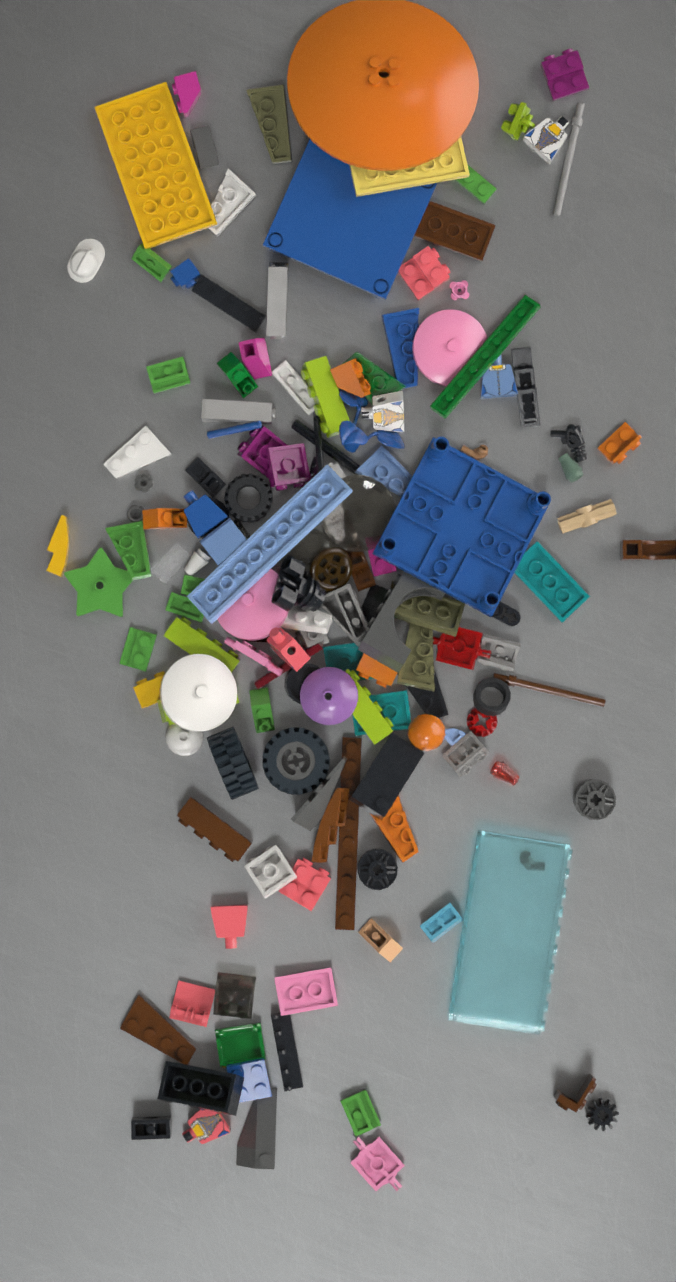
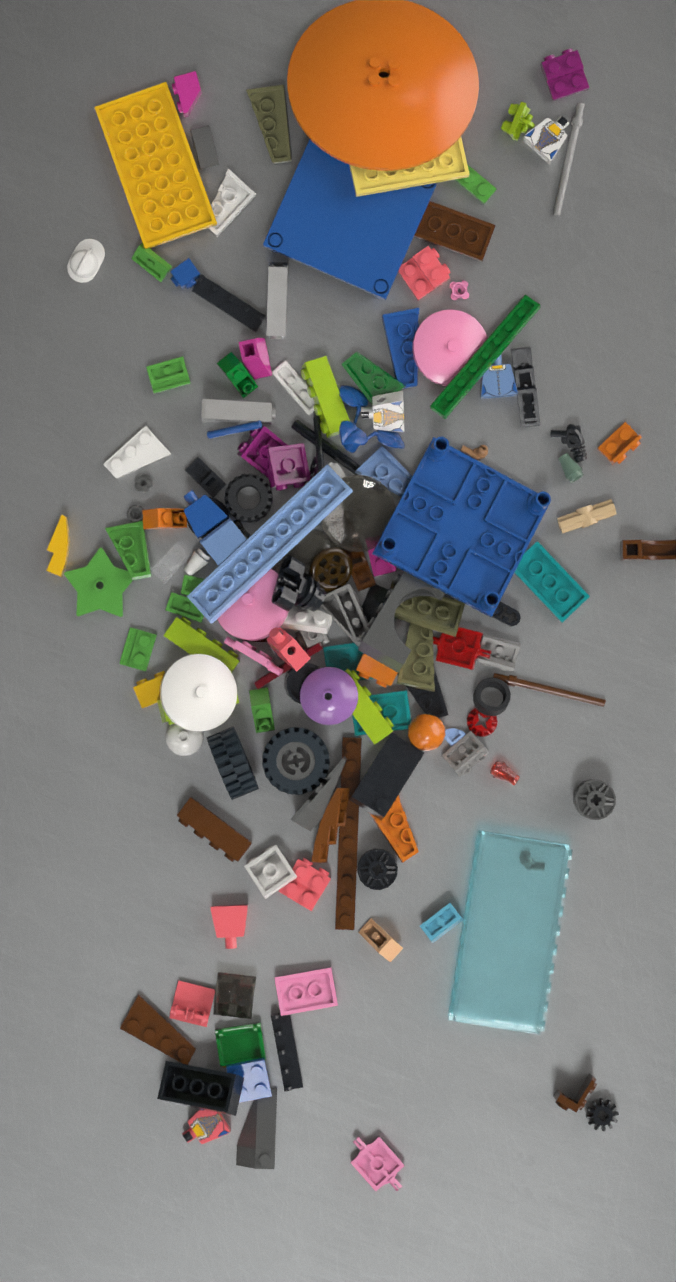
(151, 1128): black brick -> none
(350, 378): orange slope -> none
(360, 1112): bright green plate -> none

